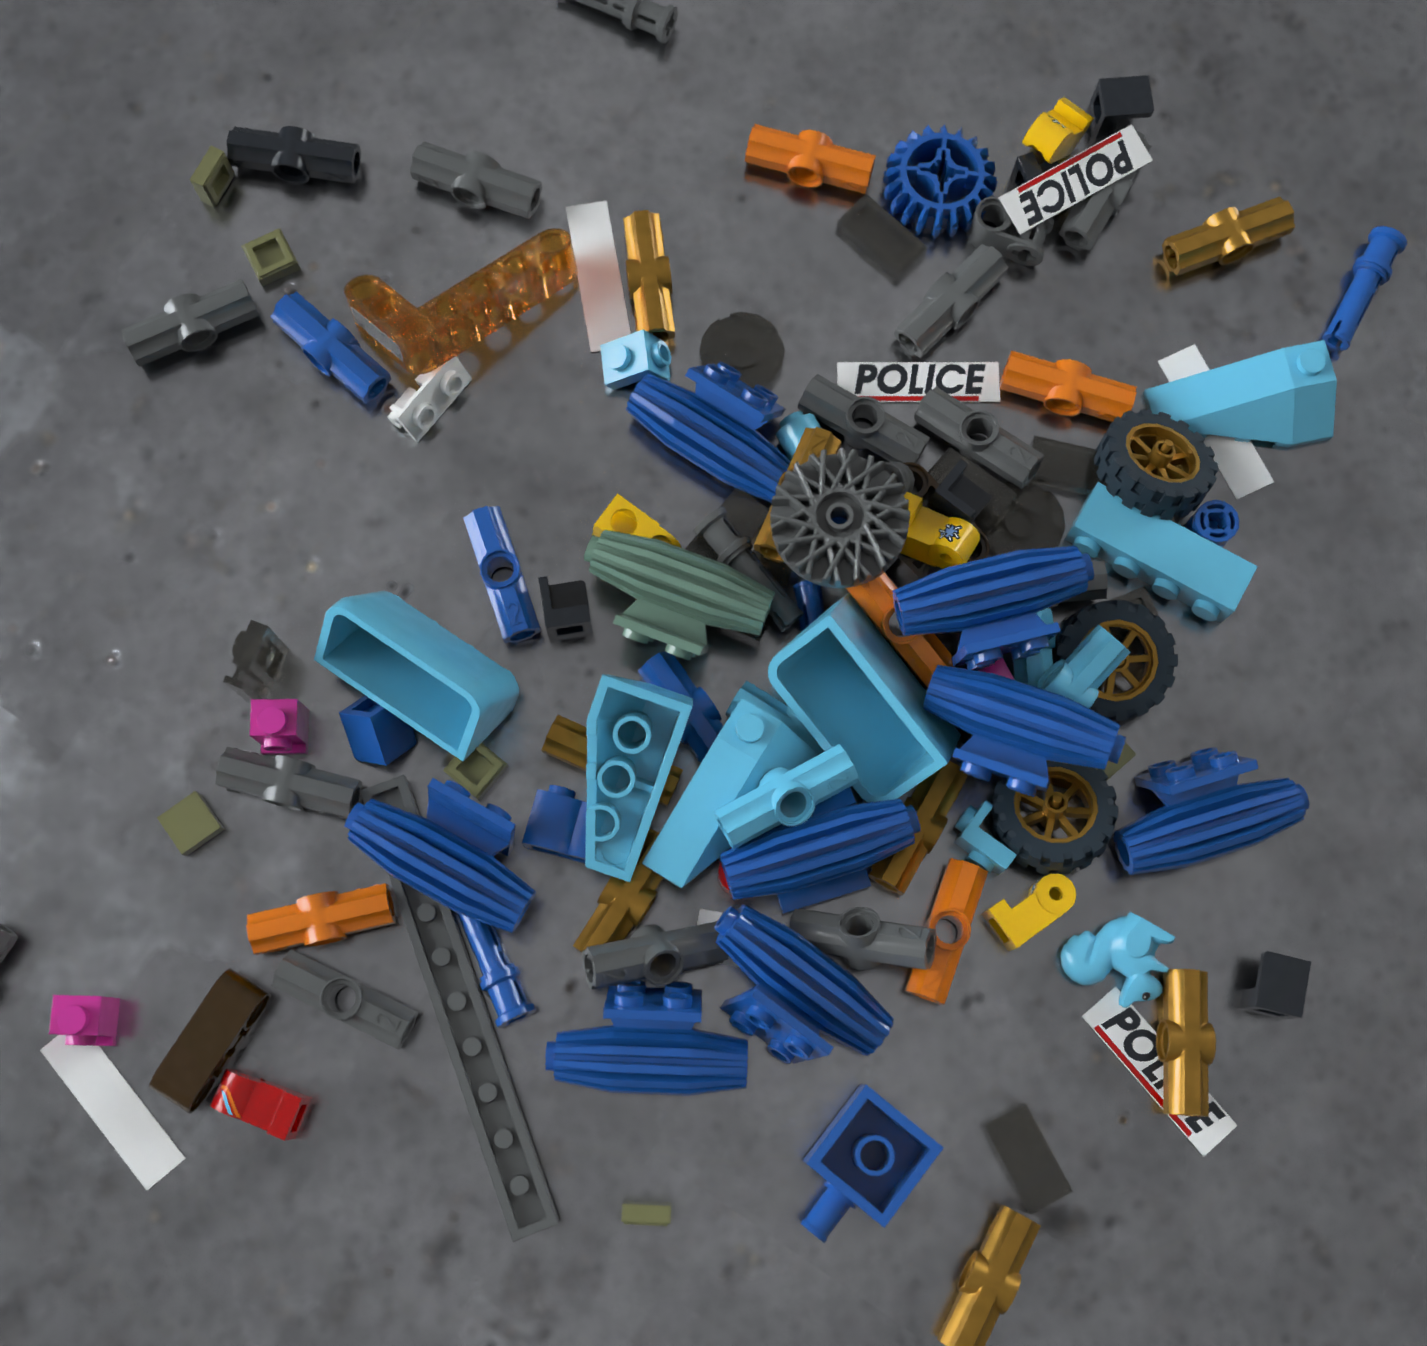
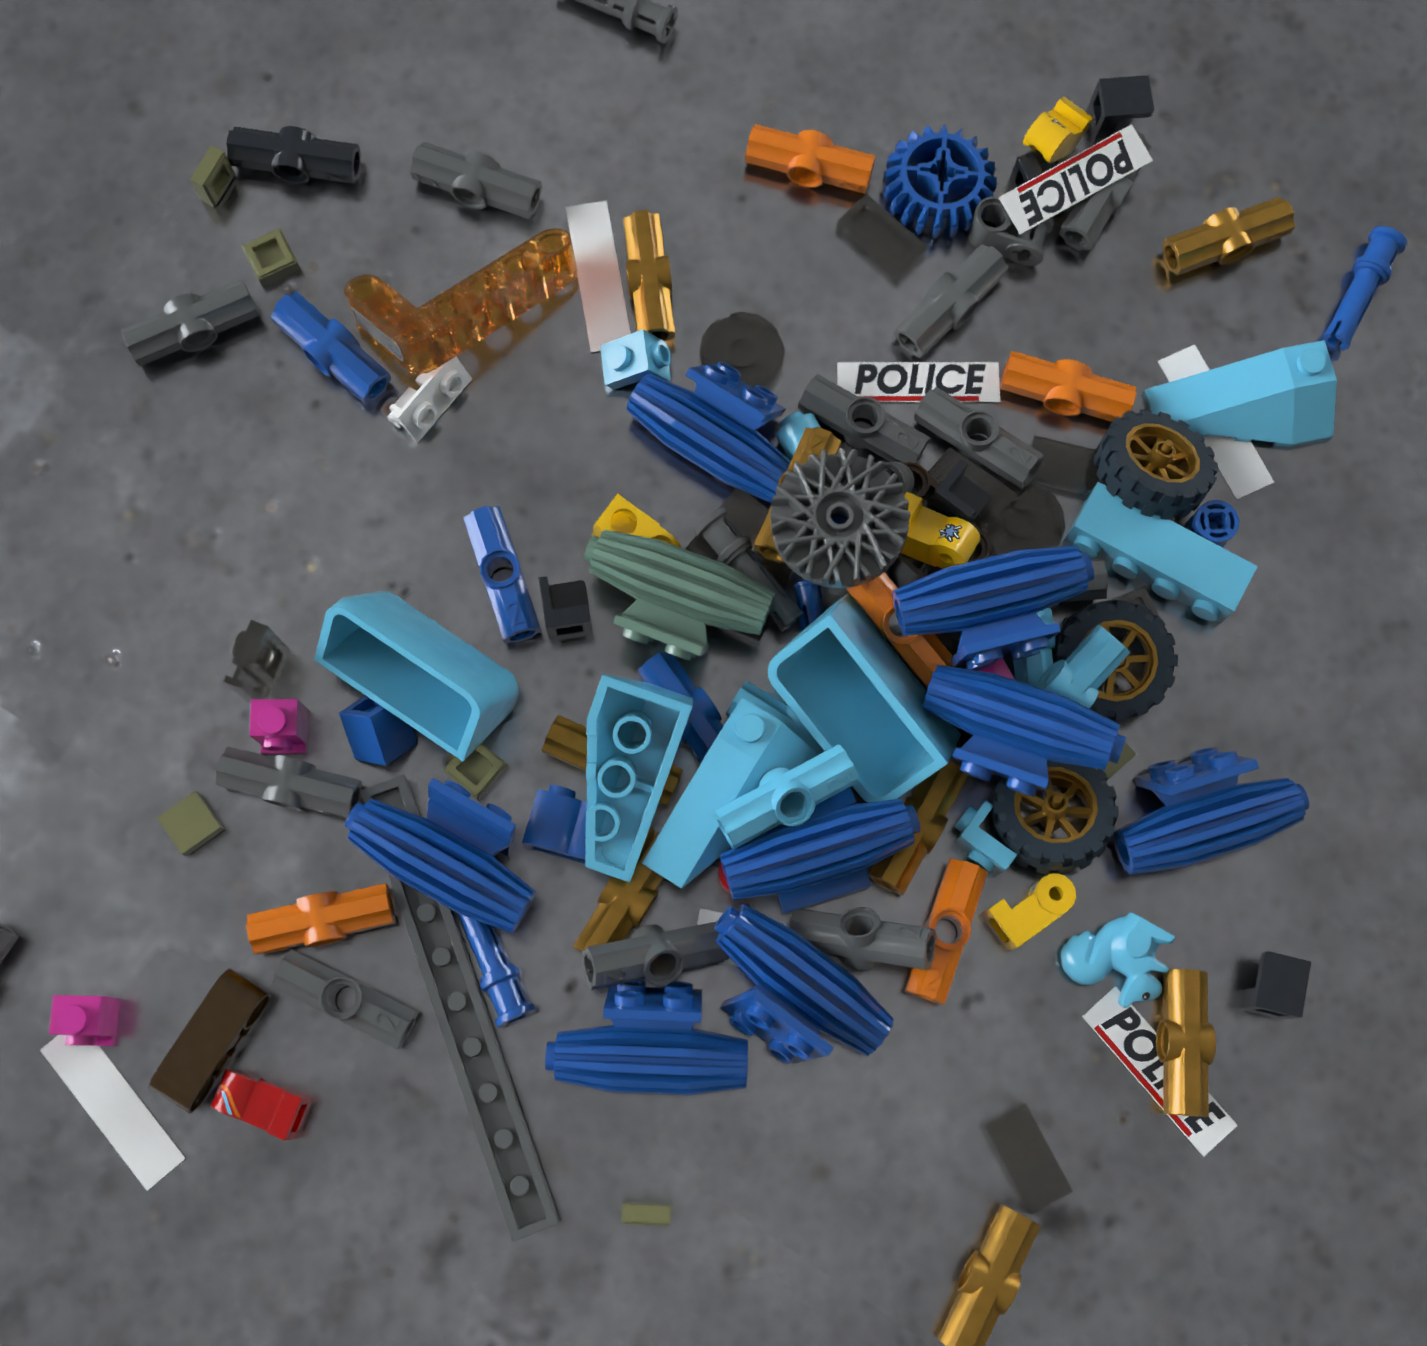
(869, 1162): blue brick -> none

